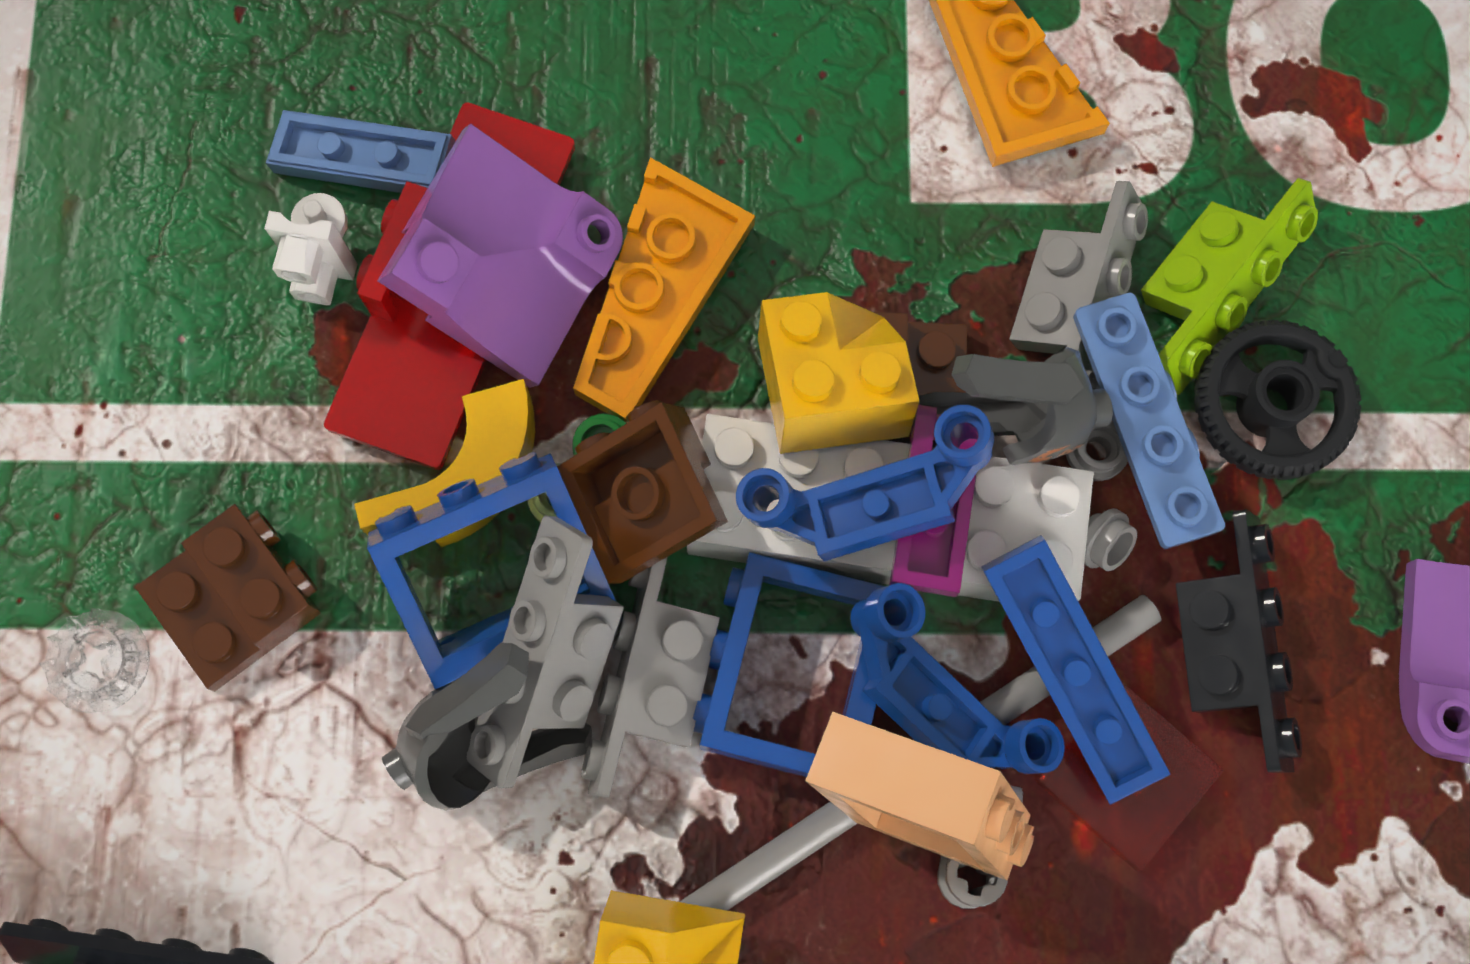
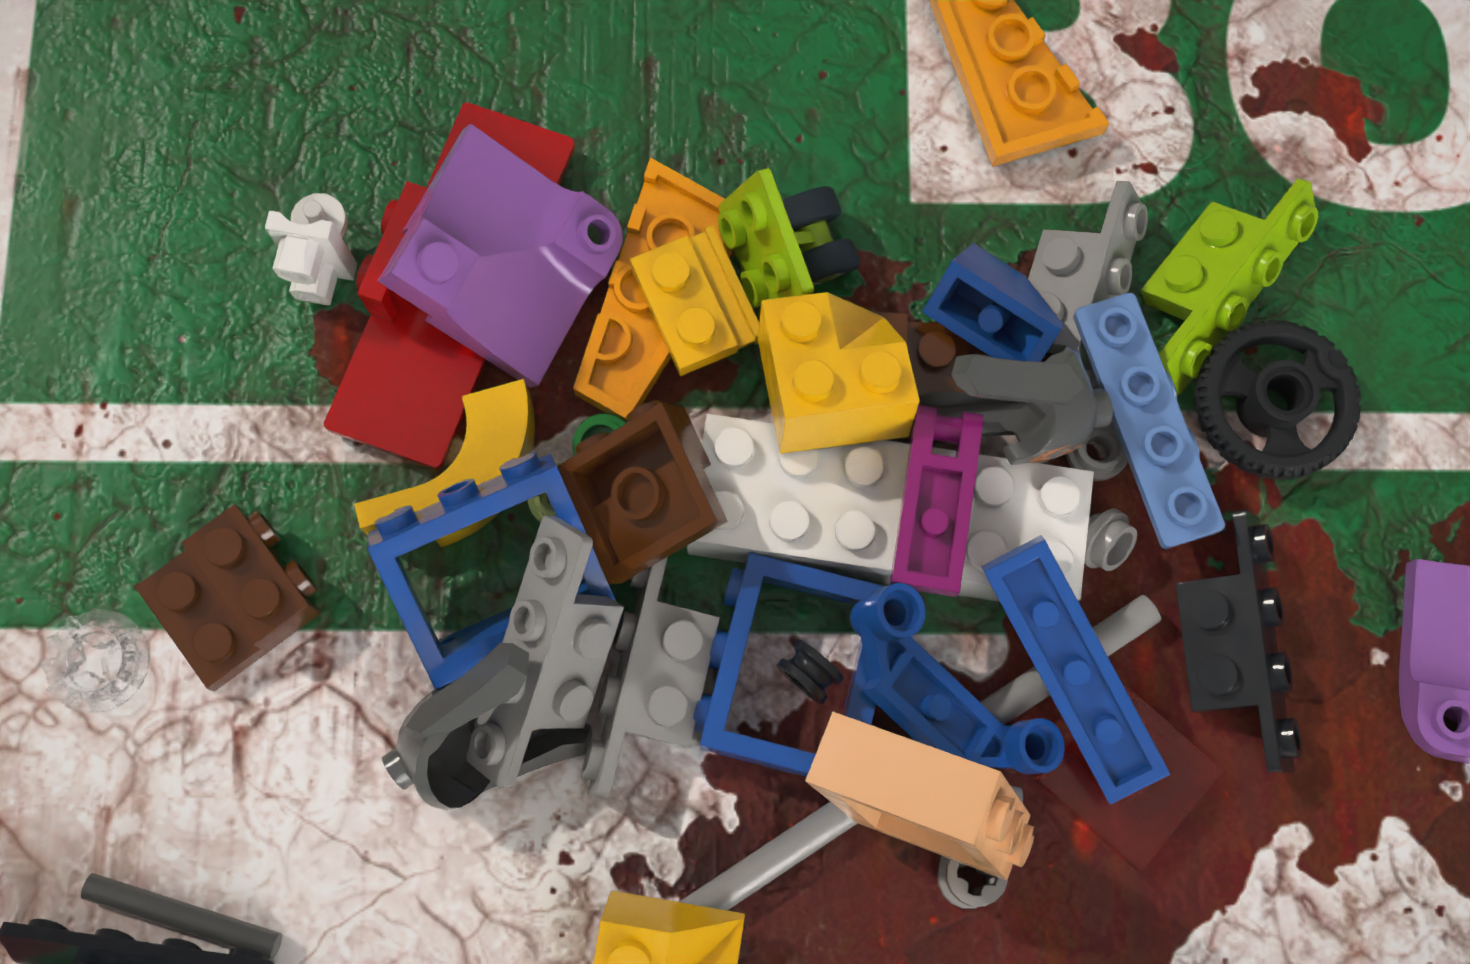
(180, 915): none -> dark grey bar
(356, 151): medium blue tile -> none
(696, 300): none -> yellow plate
(785, 242): none -> lime plate
(810, 671): none -> black bush
(878, 502): blue plate -> none
(993, 307): none -> blue slope

